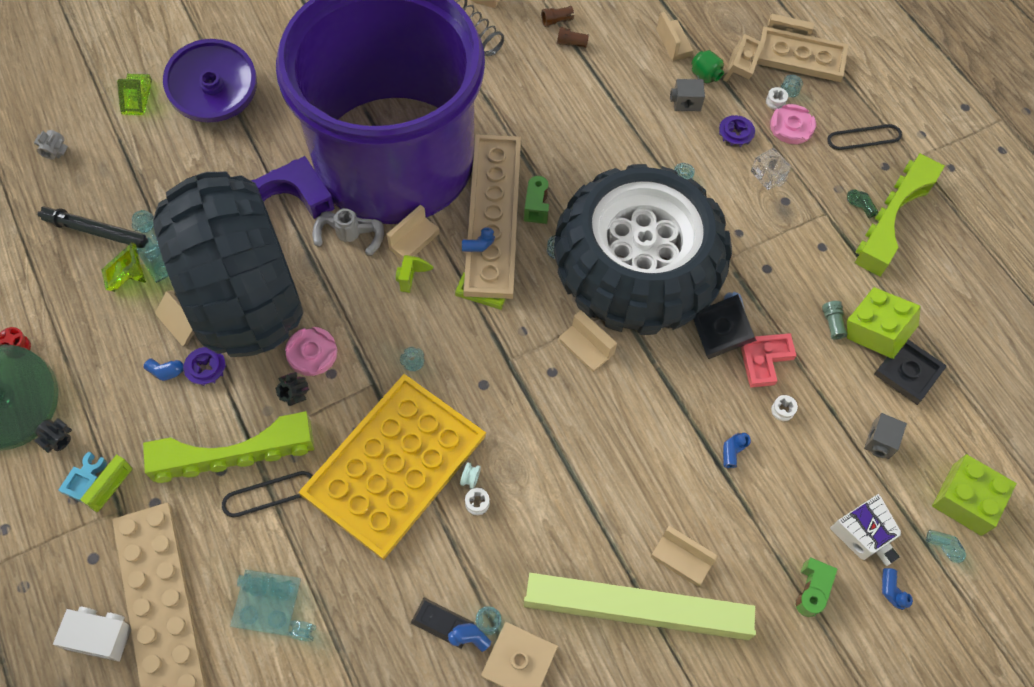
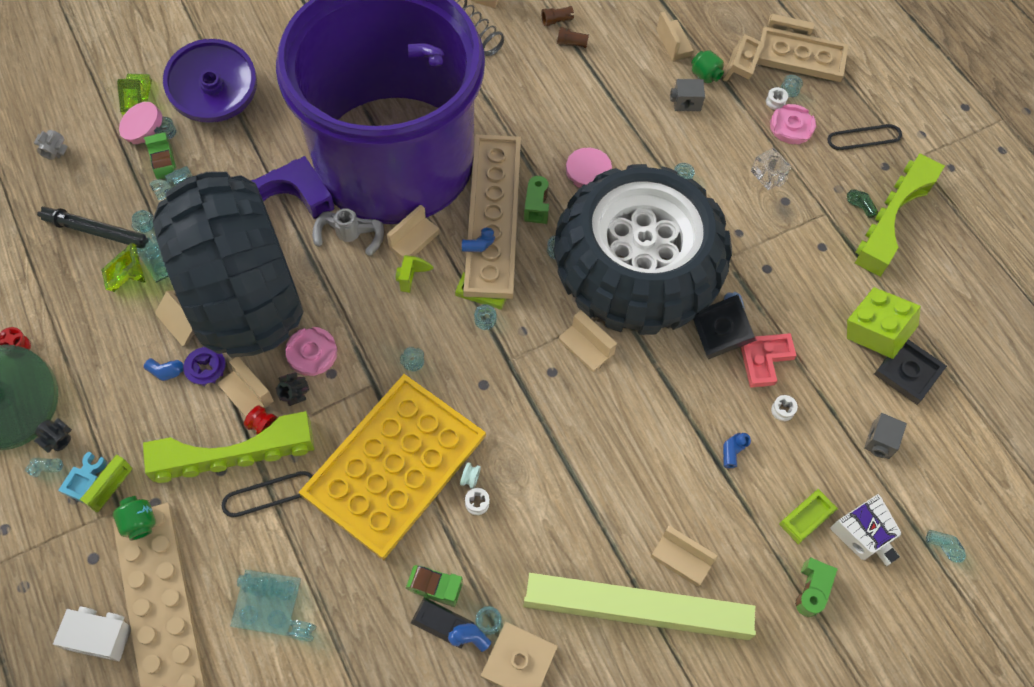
(43, 464): none -> clear light blue arm
(134, 518): none -> green head
(140, 122): none -> bright pink tile
(160, 155): none -> bright green leg
(170, 128): none -> clear light blue bush
(171, 180): none -> clear light blue plate
(244, 388): none -> tan panel
(258, 419): none -> red wheel
(426, 50): none -> dark purple arm
(435, 585): none -> bright green leg
(489, 322): none -> clear light blue bush
(585, 165): none -> bright pink tile
(742, 125): dark purple gear -> none
(808, 516): none -> lime tile
(834, 314): sand green pin -> none
(893, 594): blue arm -> none
(974, 495): lime brick -> none

